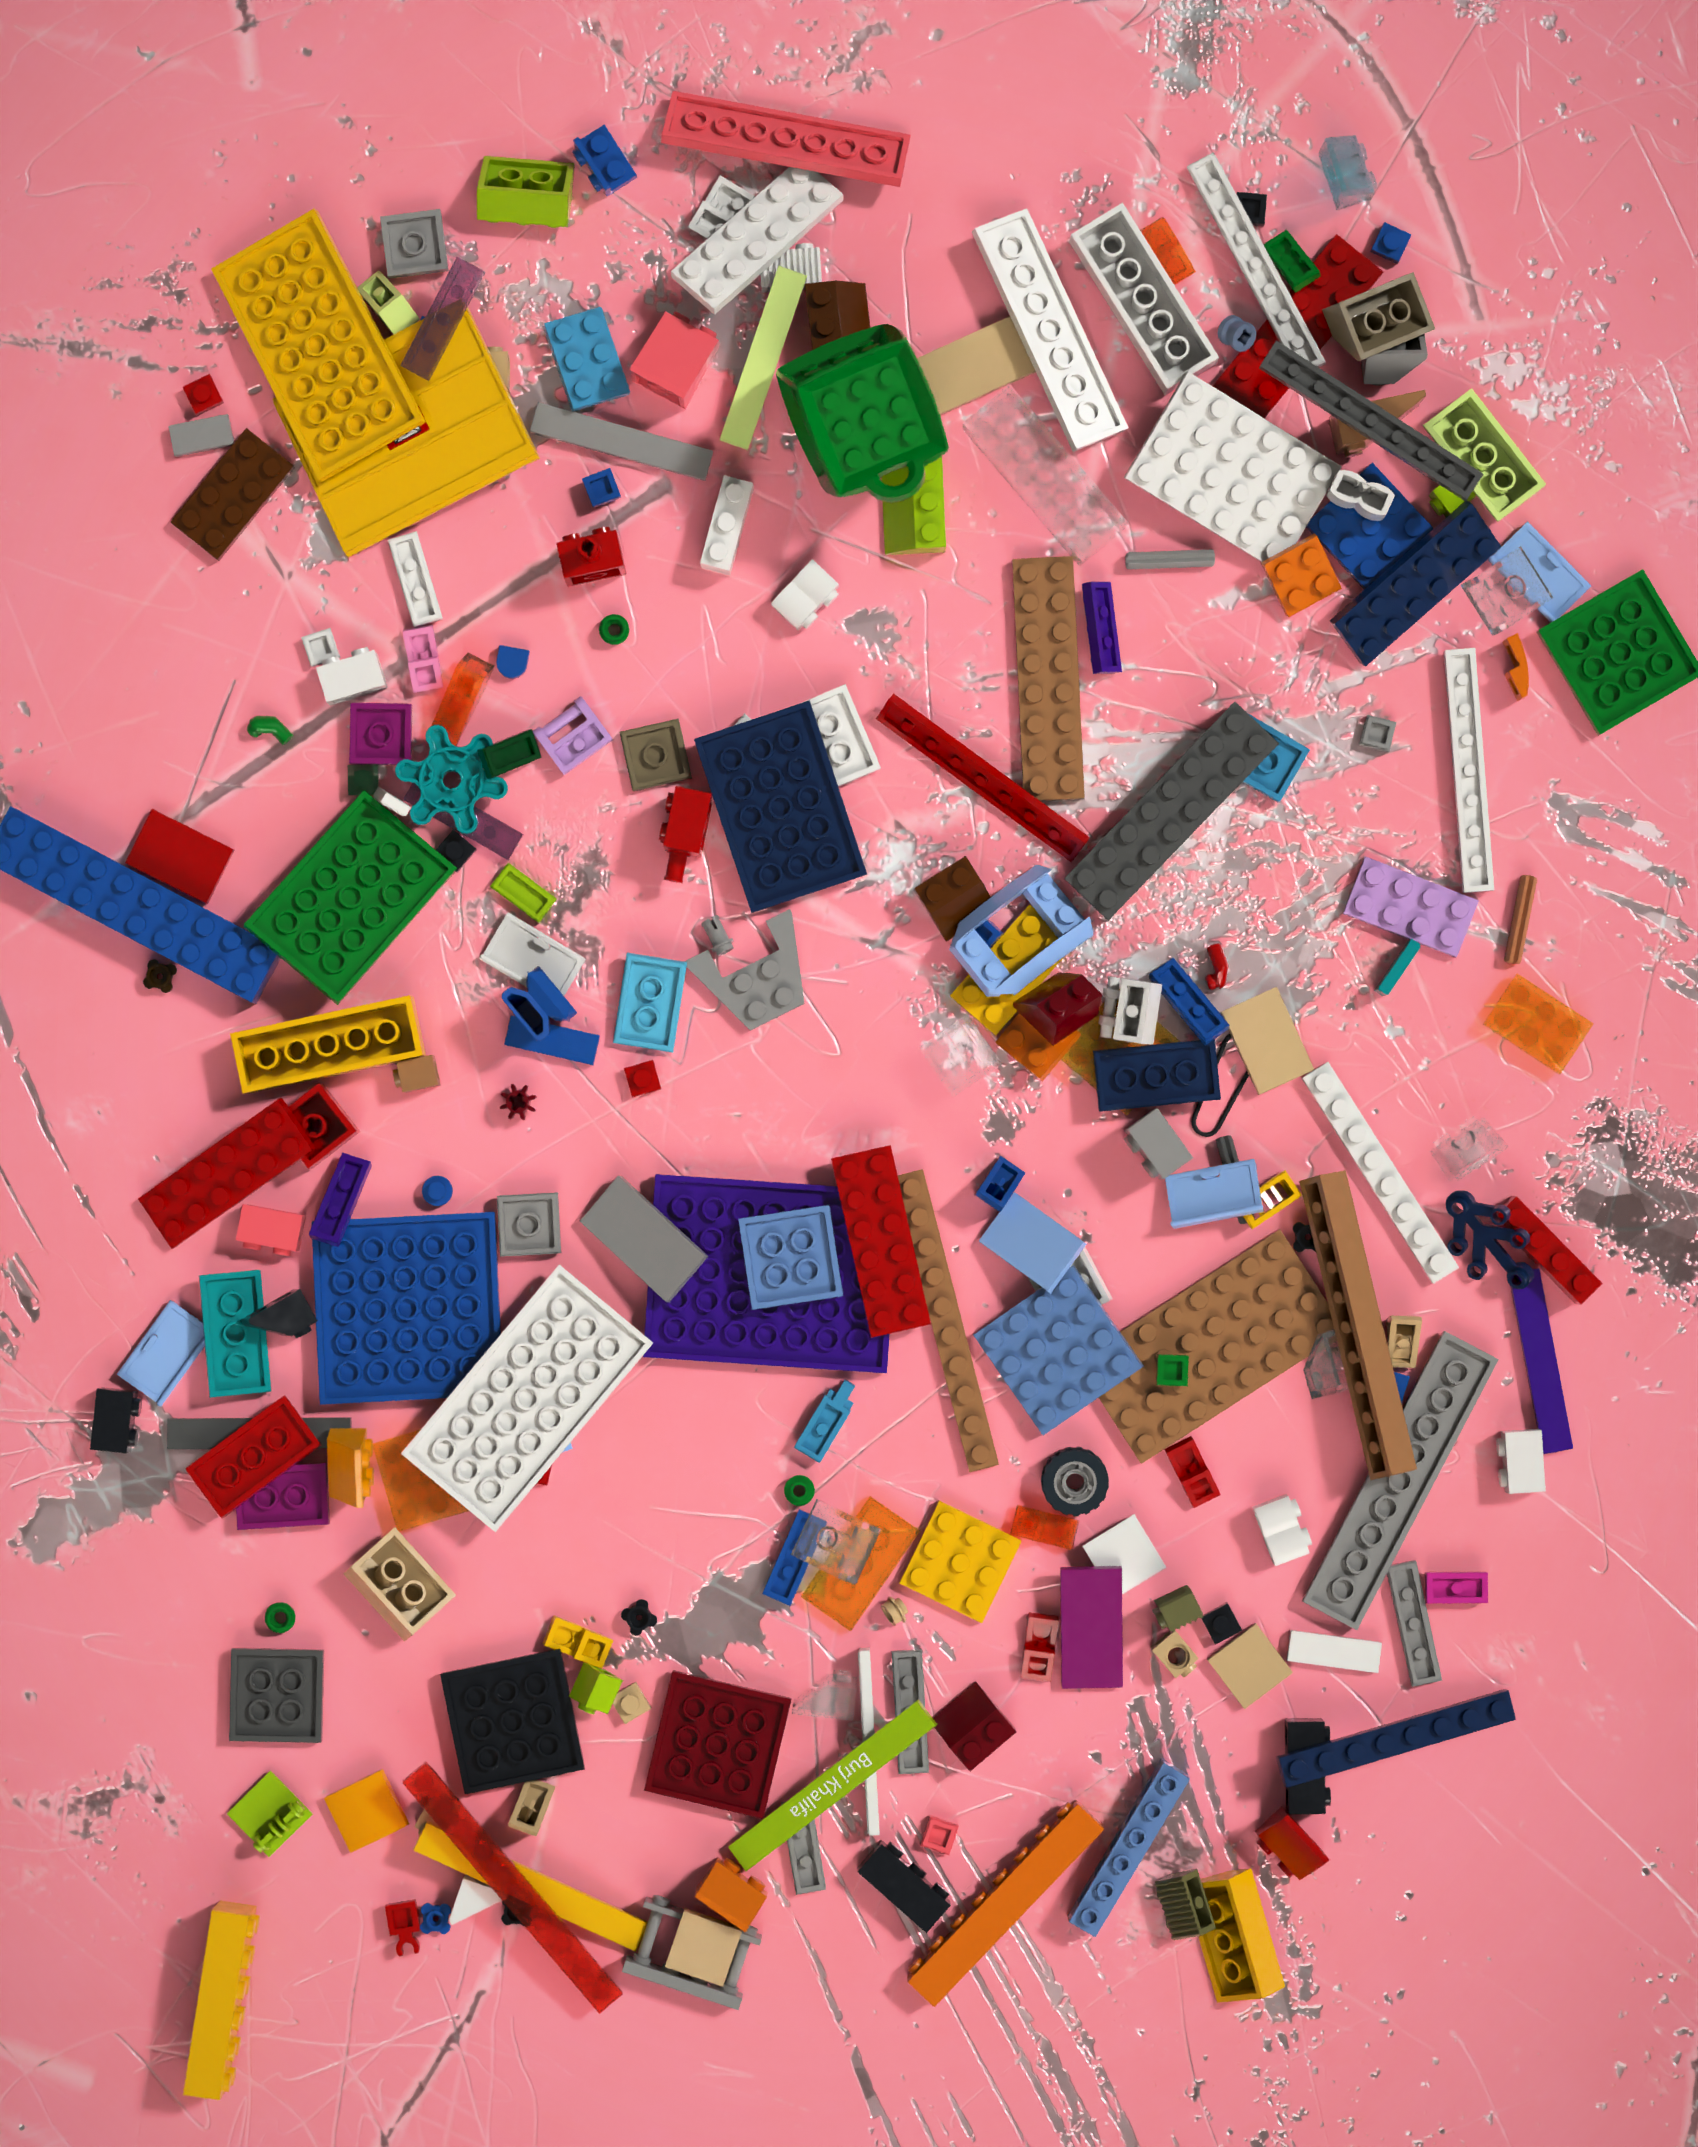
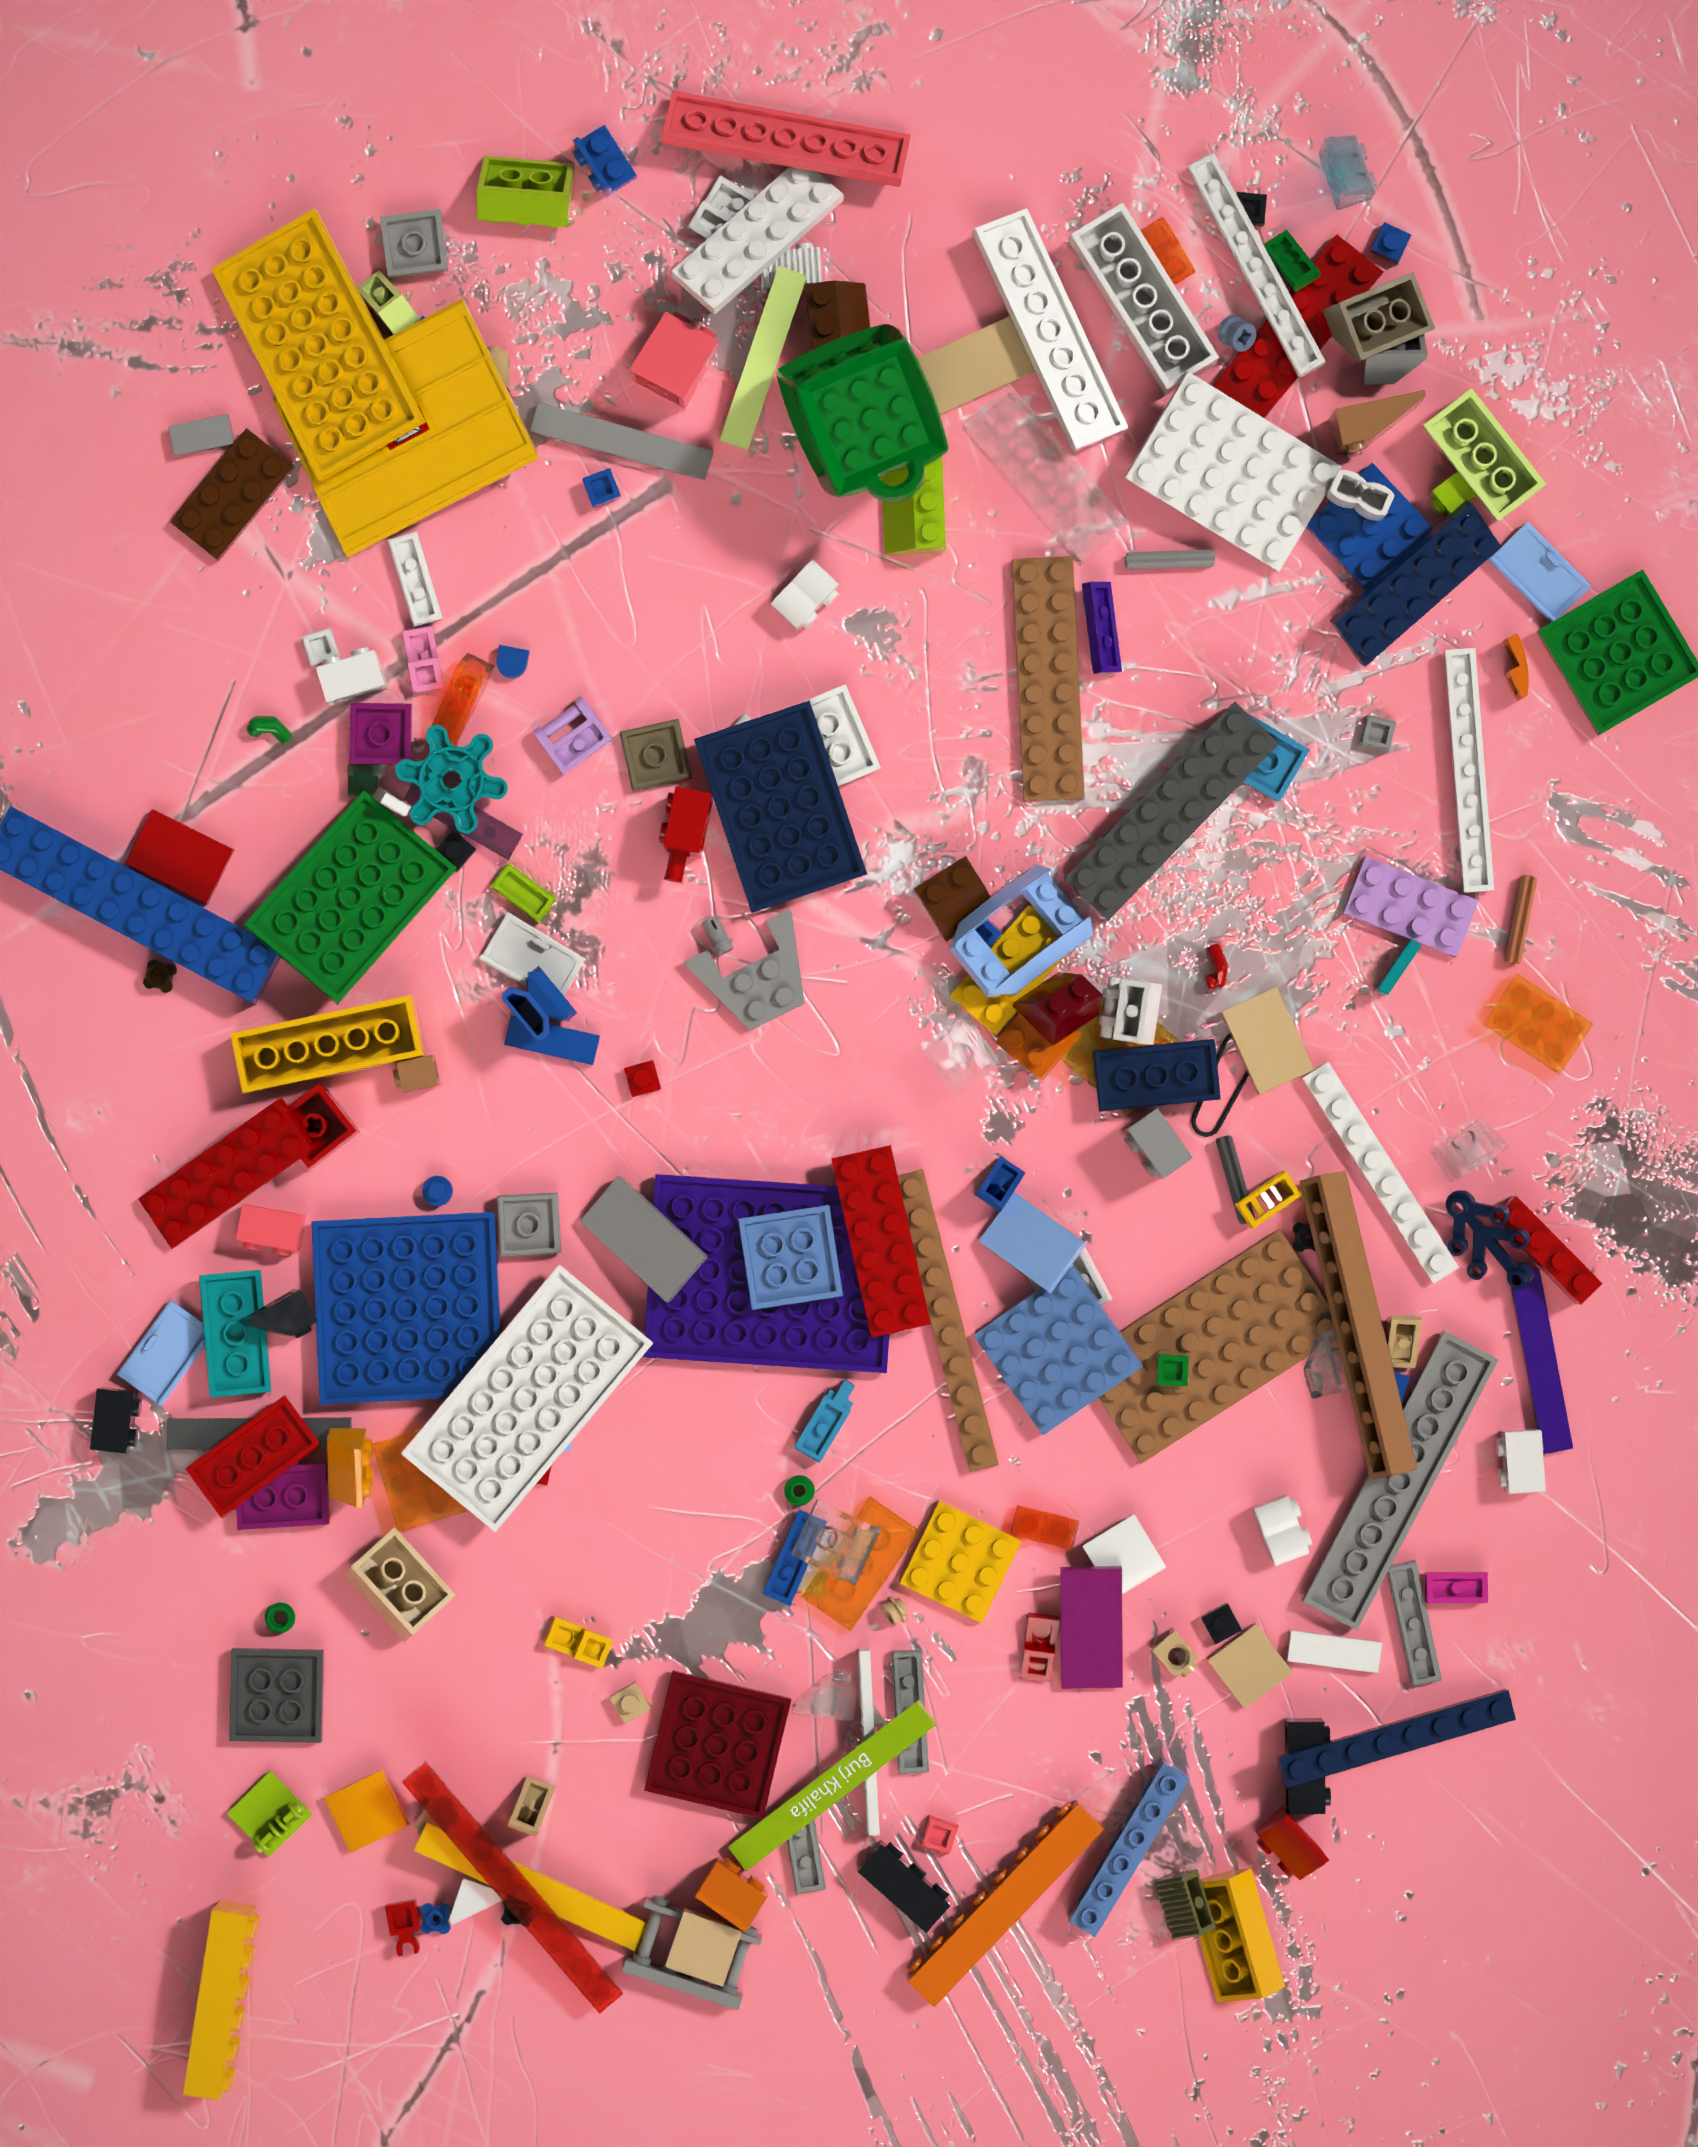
(203, 394): red plate -> none
(340, 1199): dark purple plate -> none
(443, 318): tile -> none
(509, 753): dark green tile -> none
(510, 1105): dark red gear -> none
(512, 1721): black plate -> none
(586, 359): dark azure plate -> none
(591, 556): red brick -> none
(595, 1689): lime brick -> none
(610, 620): green plate -> none
(641, 1608): black plate -> none
(650, 1002): medium azure tile -> none
(727, 525): white brick -> none
(973, 1726): dark red slope -> none
(982, 777): red plate -> none
(1070, 1462): black wheel -> none
(1177, 1609): olive brick -> none
(1189, 1001): blue tile -> none
(1192, 1472): red slope -> none
(1215, 1198): light blue door -> none
(1301, 575): orange plate -> none
(1371, 420): dark grey plate -> none
(1506, 591): clear slope -> none

